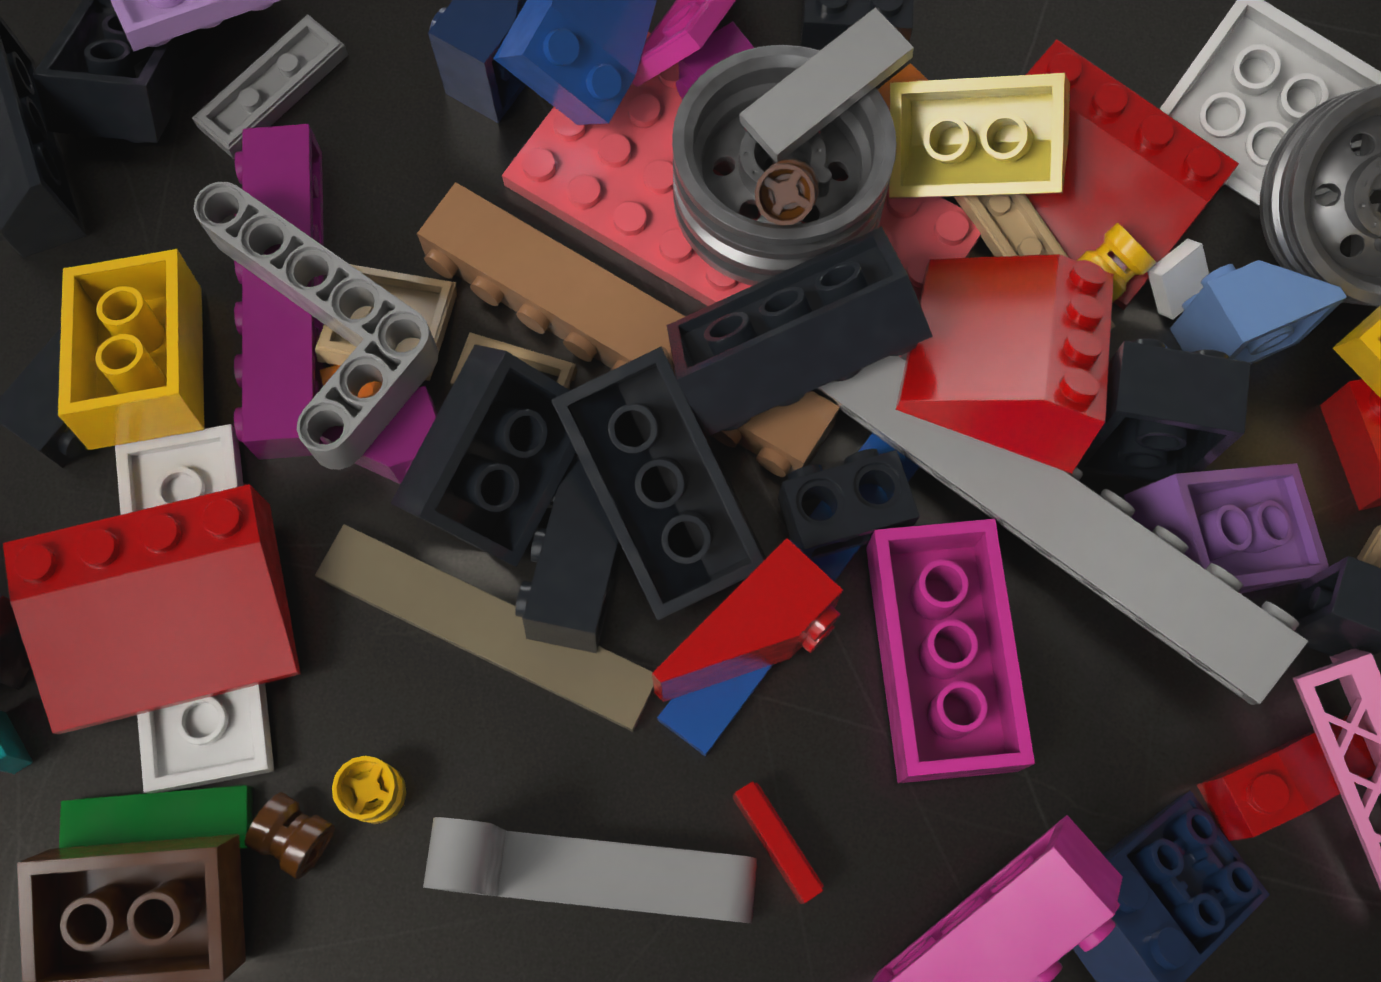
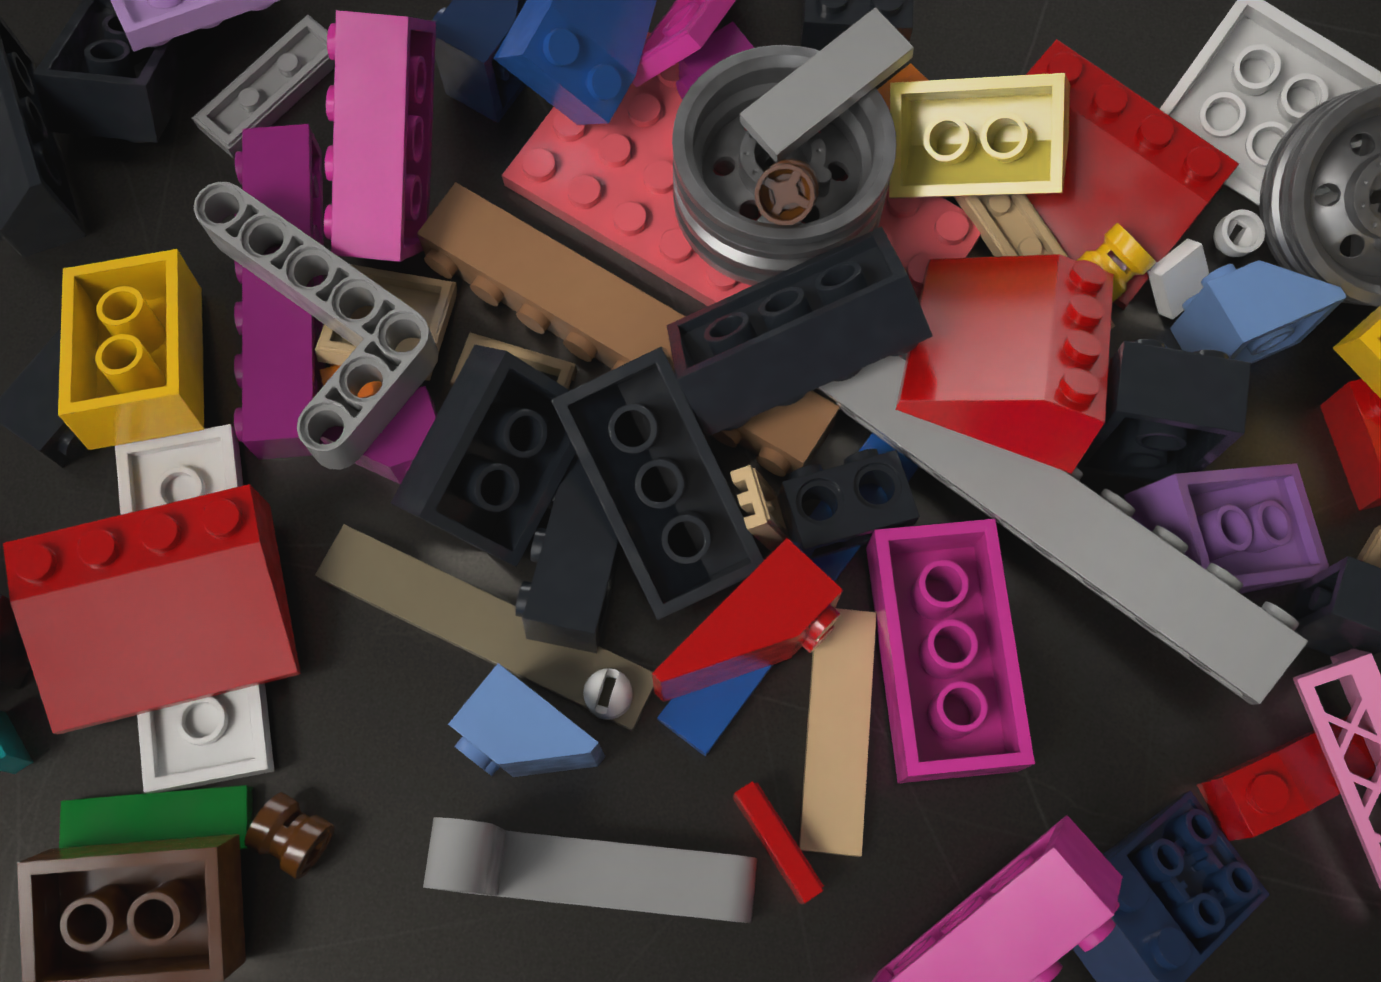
(358, 784): yellow wheel -> none
(379, 134): none -> dark pink brick
(520, 731): none -> medium blue slope
(620, 698): none -> white hinge
(762, 506): none -> tan tile
(838, 737): none -> tan tile
(1248, 238): none -> white hinge

